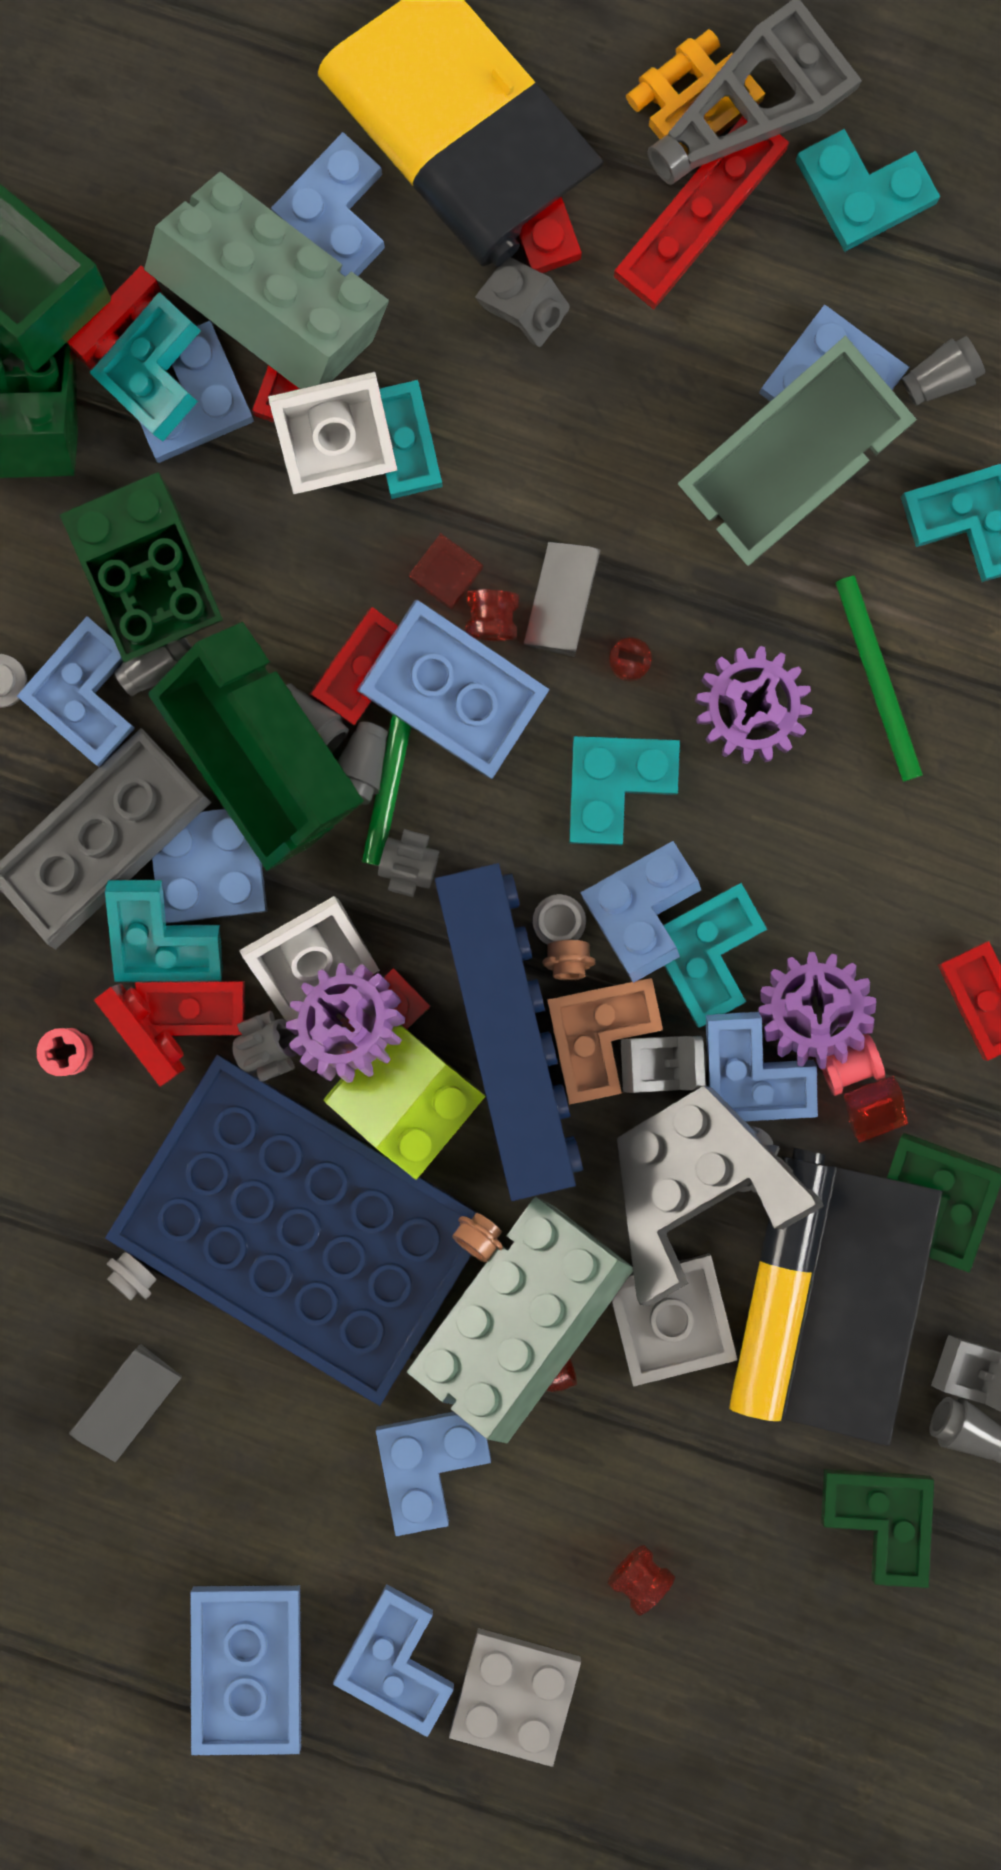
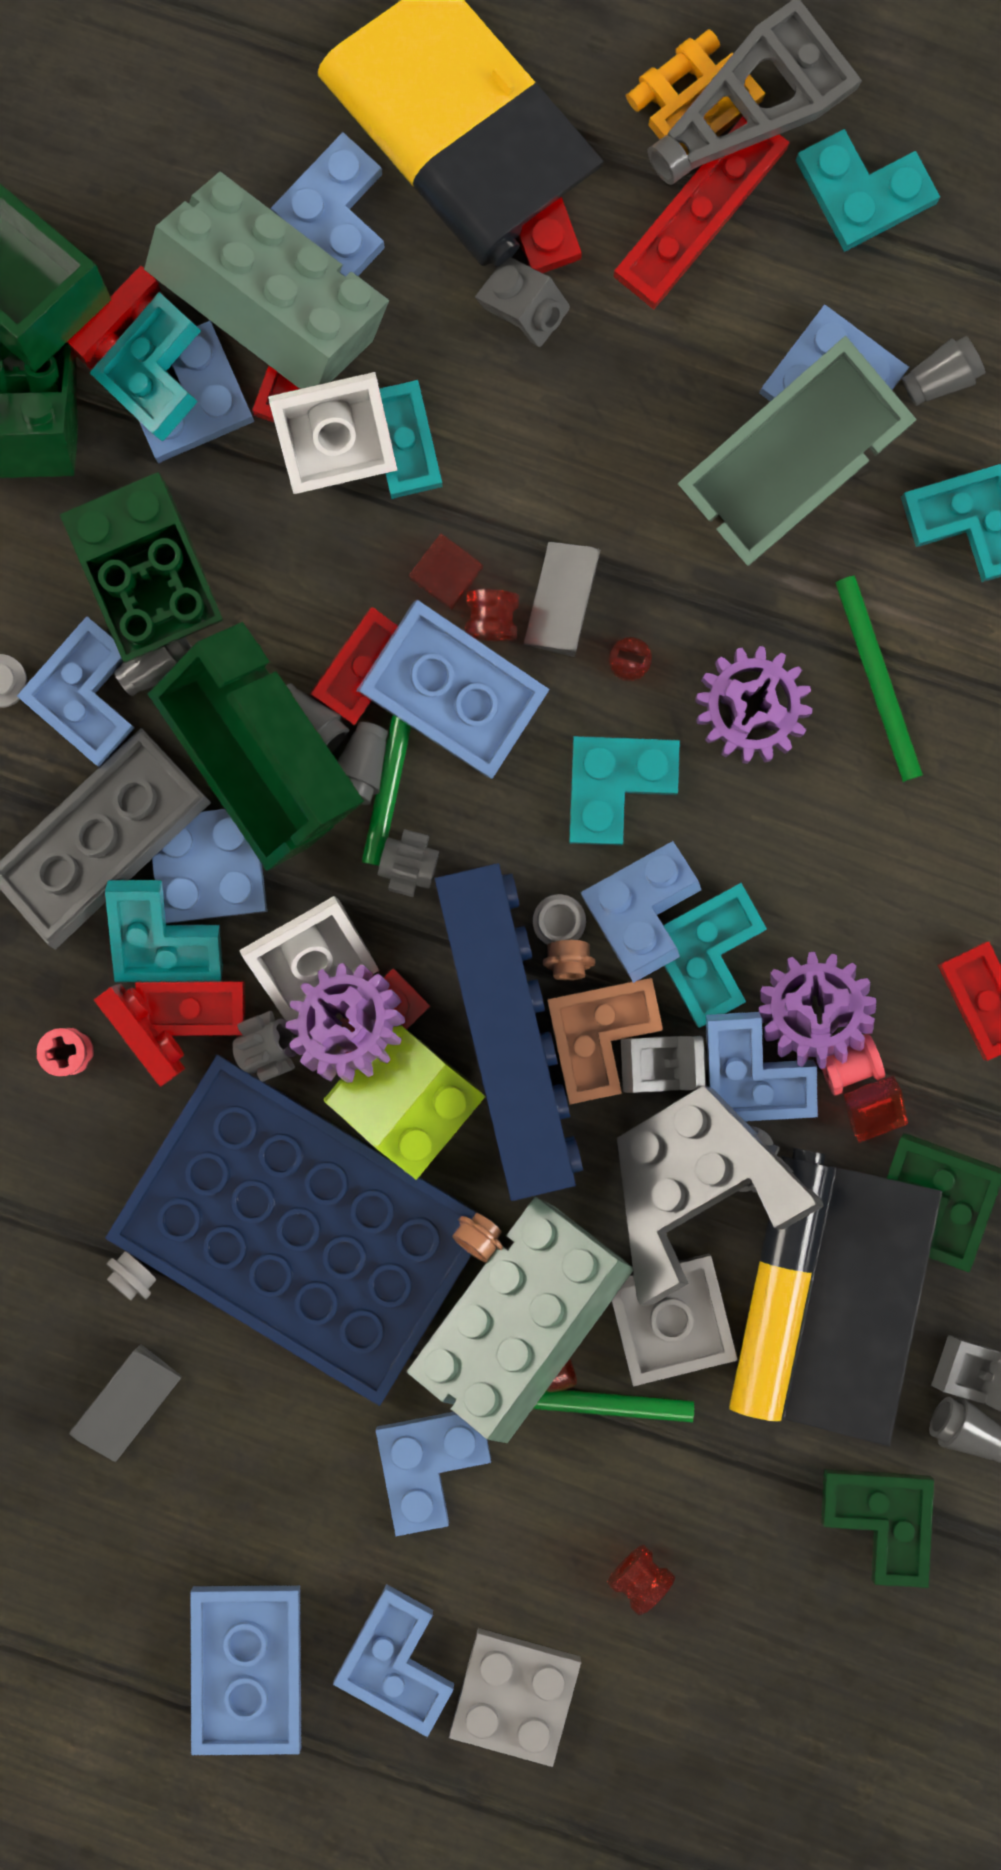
(617, 1405): none -> green bar

